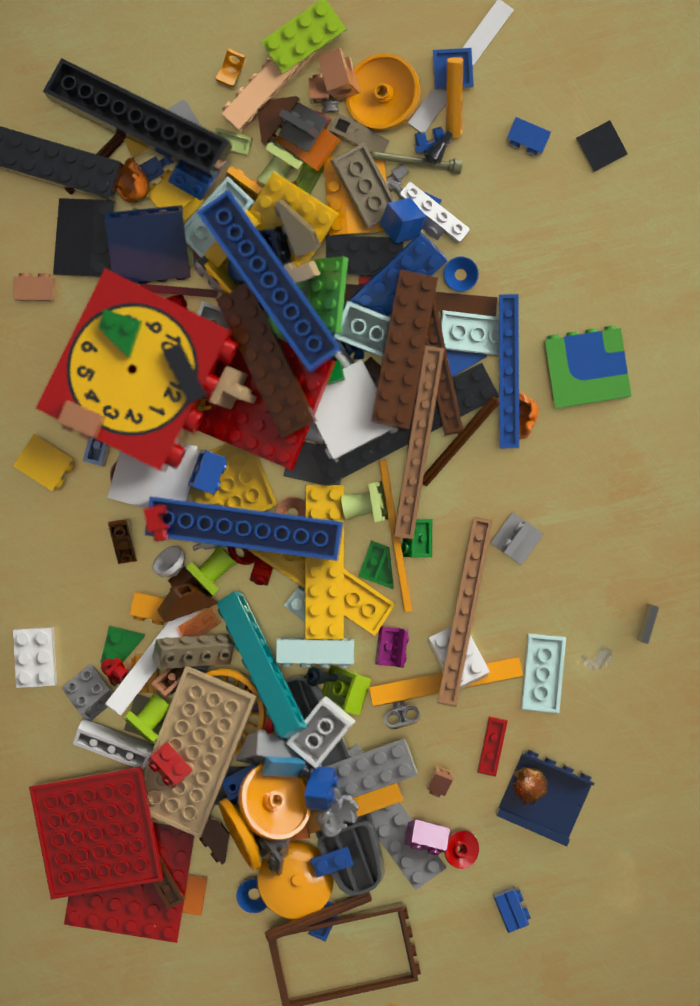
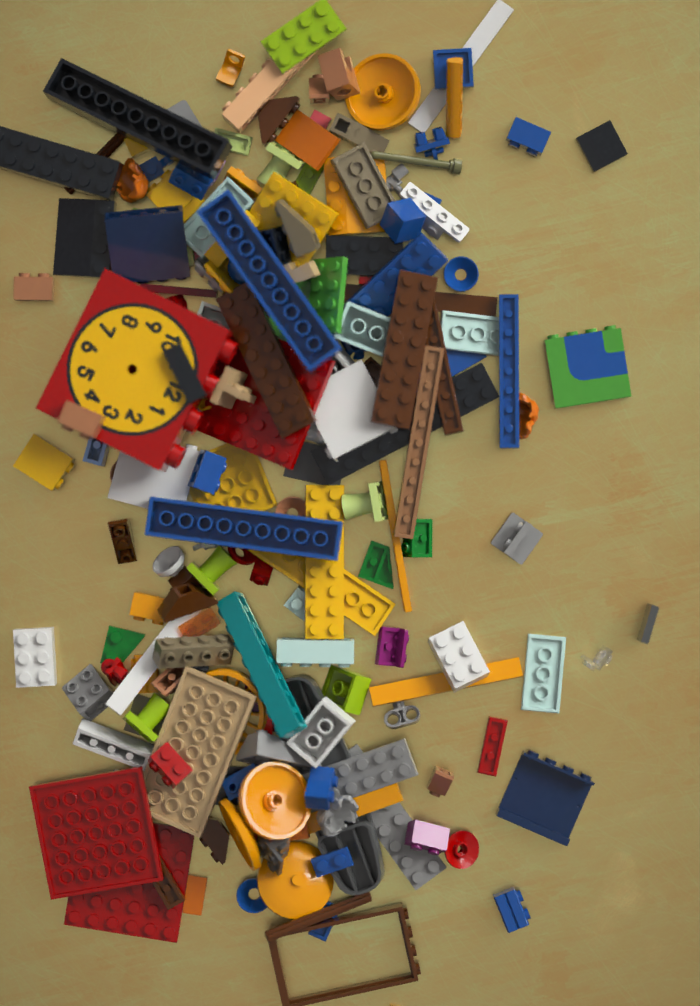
(120, 330): green wing -> none
(155, 522): red hips -> none
(283, 766): dark azure slope -> none
(302, 126): dark grey bracket -> none
(306, 772): black bush -> none
(316, 677): black cone -> none
(330, 106): light grey bush -> none
(337, 374): green tile -> none
(437, 151): black cone -> none
(460, 440): reddish brown axle -> none
(464, 612): medium nougat plate -> none
(530, 785): clear orange cone -> none

